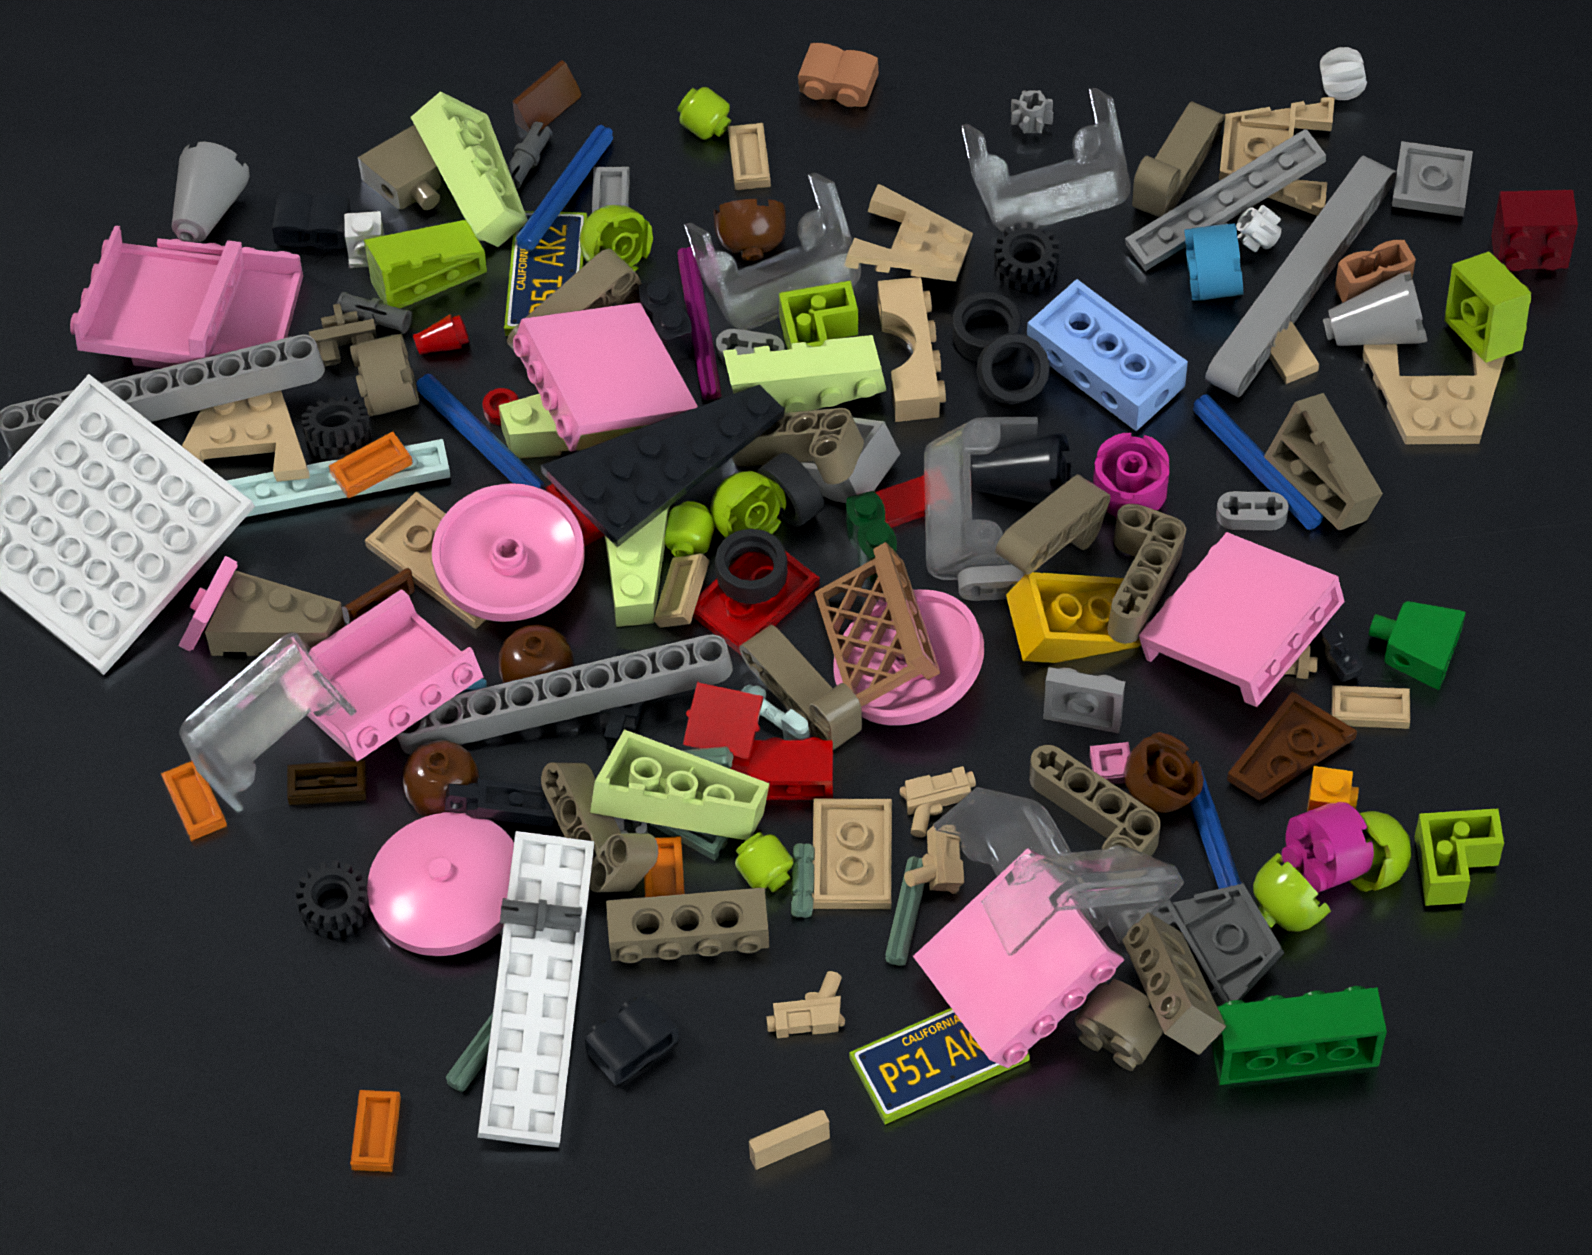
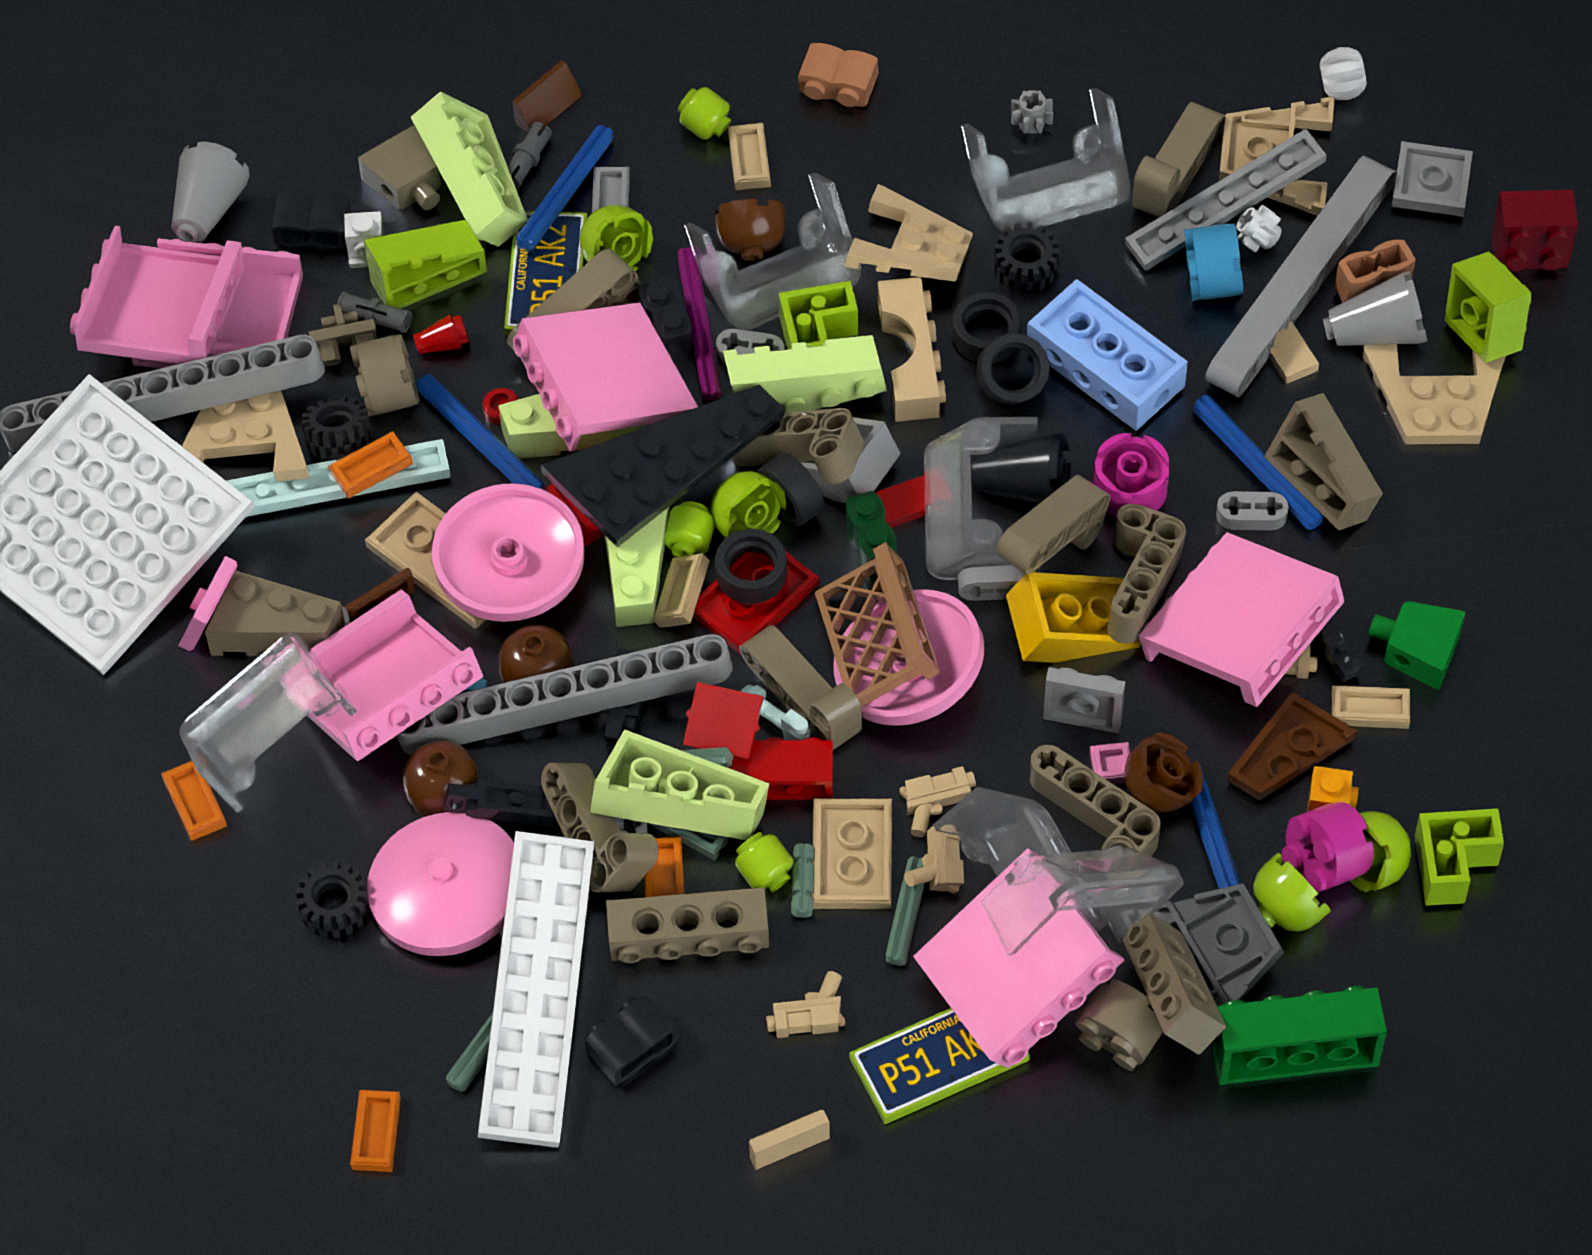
(326, 788): dark brown tile -> none
(540, 915): dark grey pin -> none

